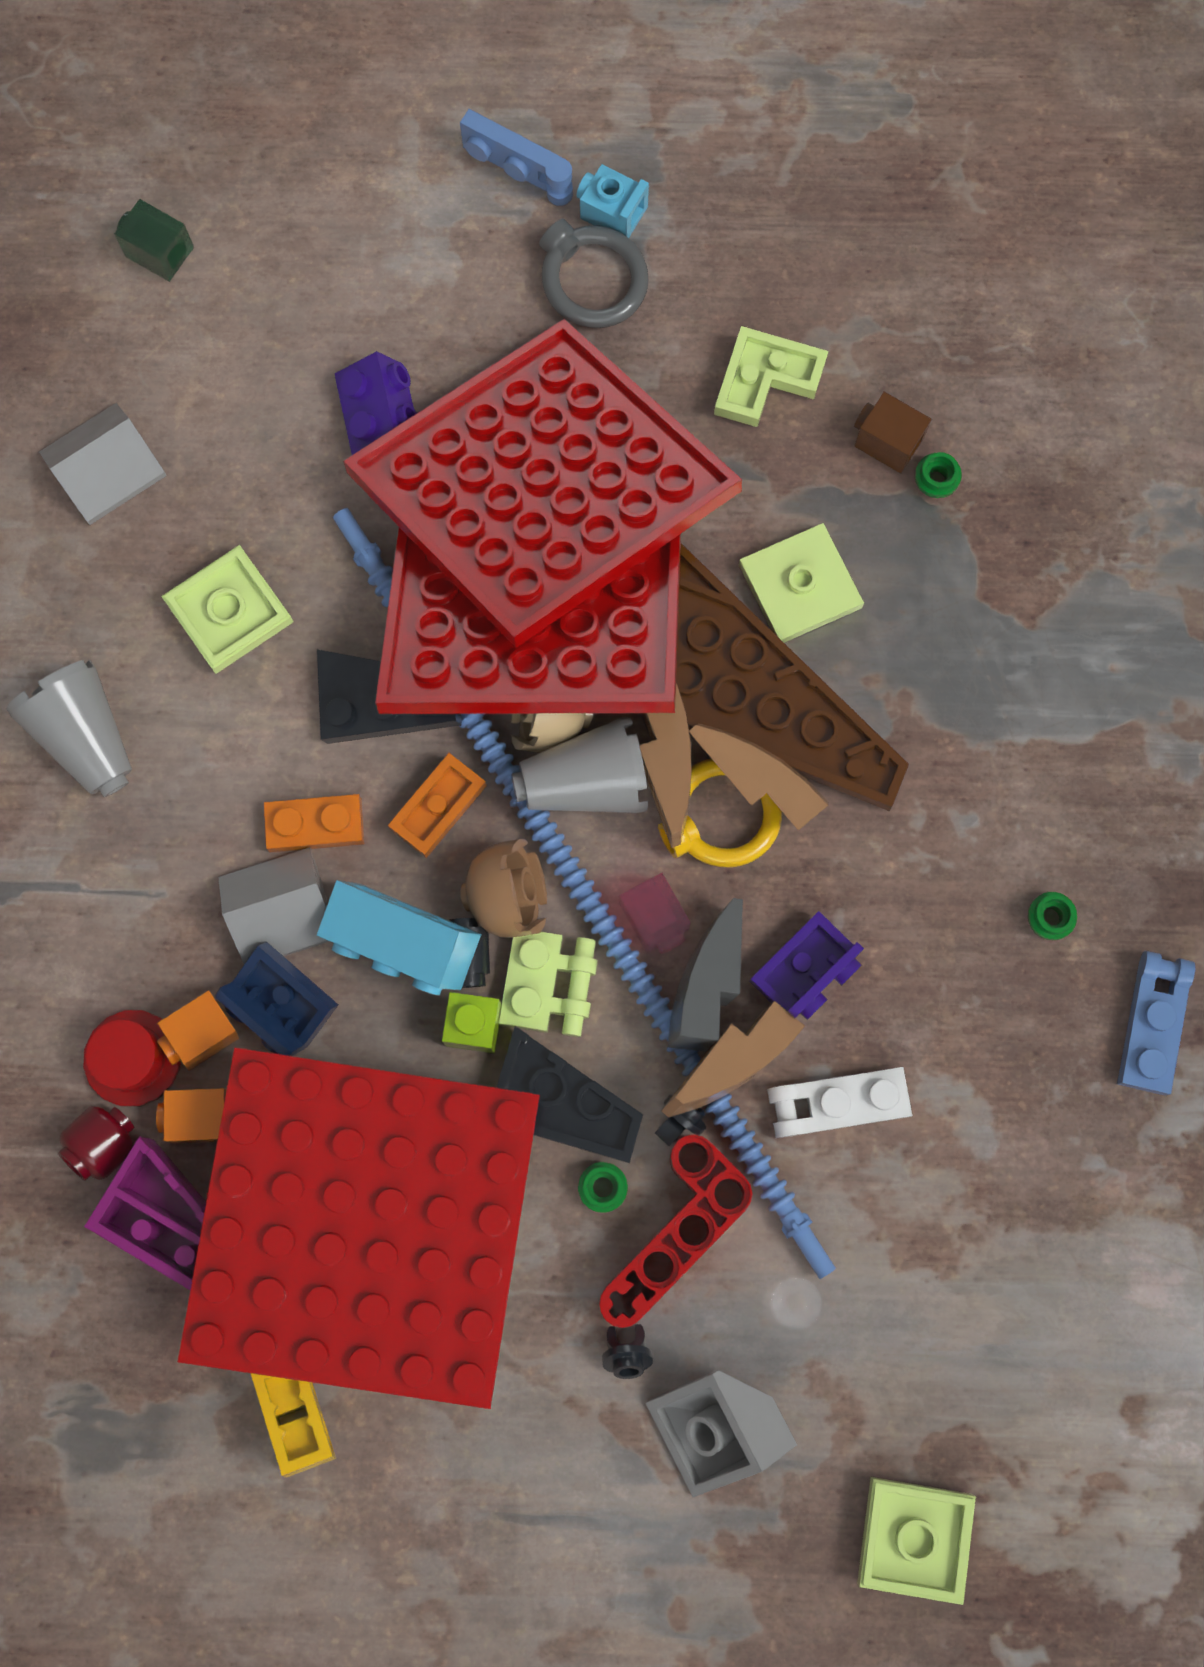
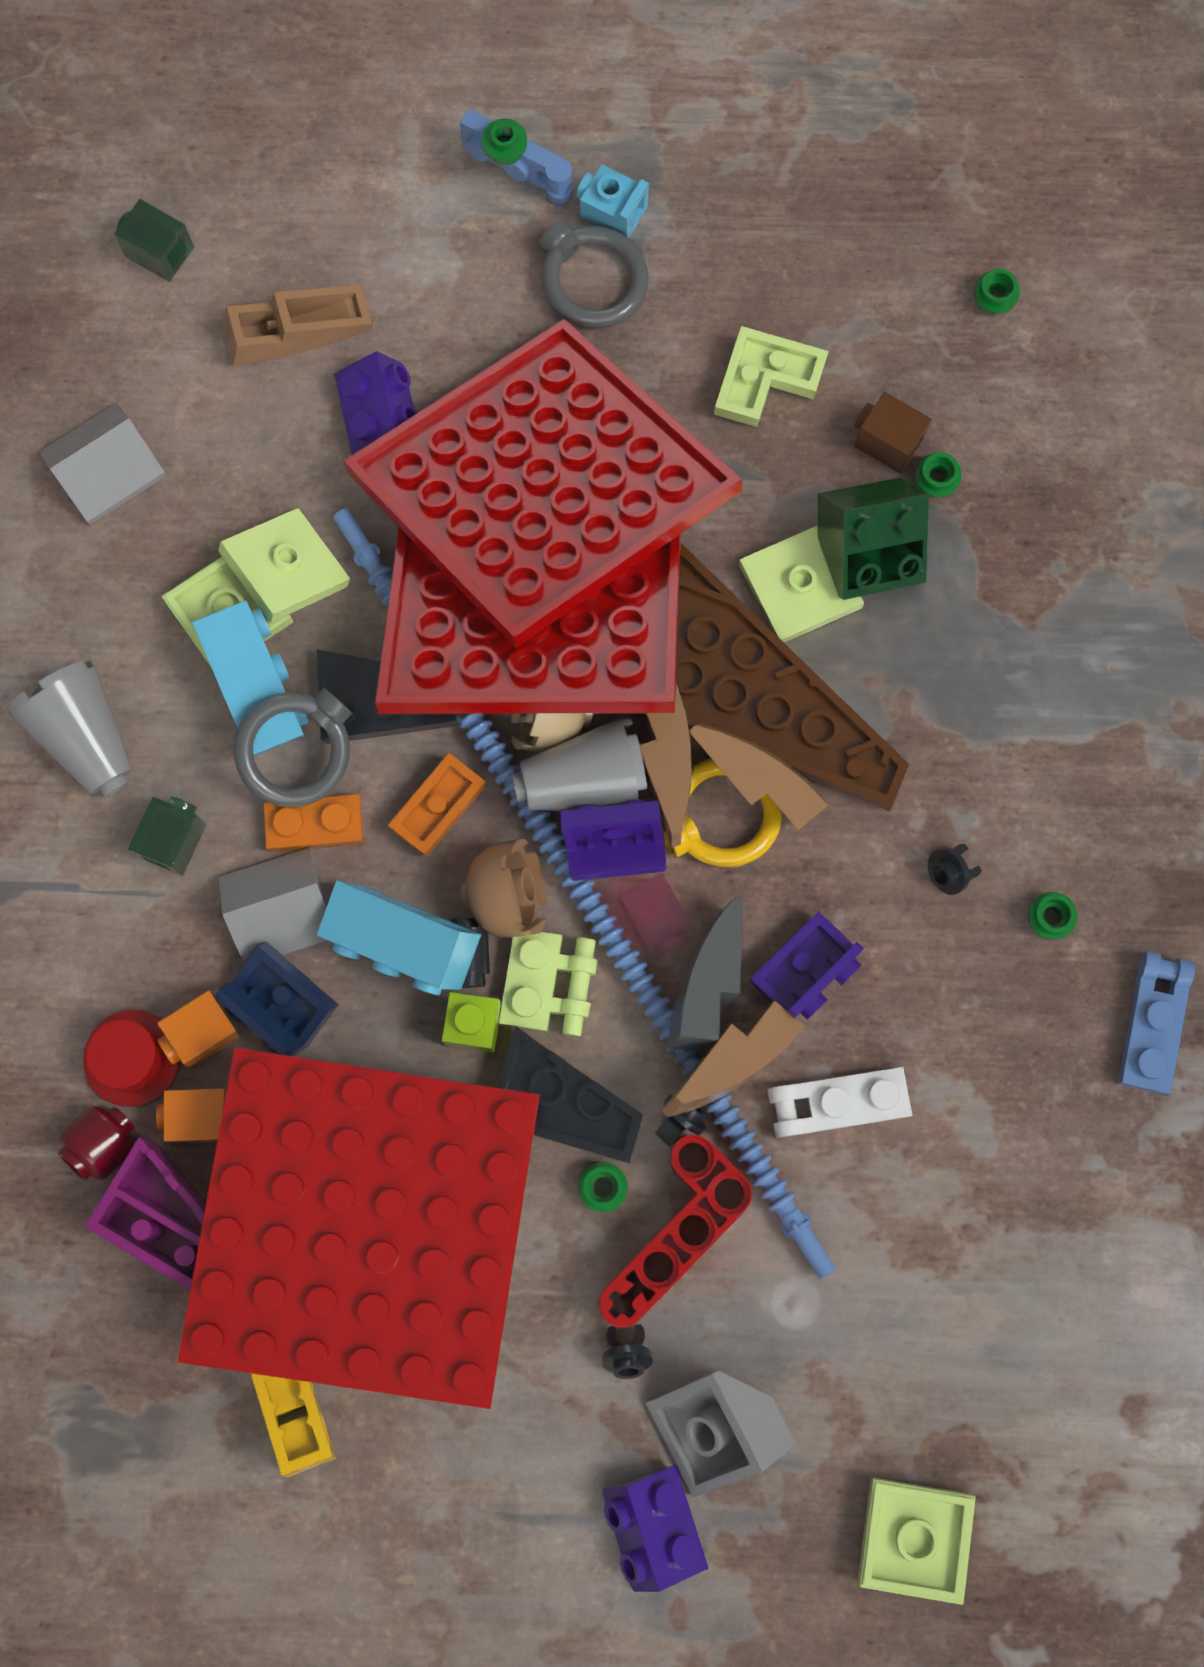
(168, 834): none -> clear green brick
(247, 671): none -> medium azure brick
(284, 565): none -> yellowish green plate
(295, 322): none -> medium nougat slope
(327, 713): none -> dark grey piece
(504, 152): none -> green plate
(614, 840): none -> dark purple bracket
(654, 1530): none -> dark purple bracket
(874, 536): none -> dark green slope
(949, 870): none -> black plate
(998, 280): none -> green plate

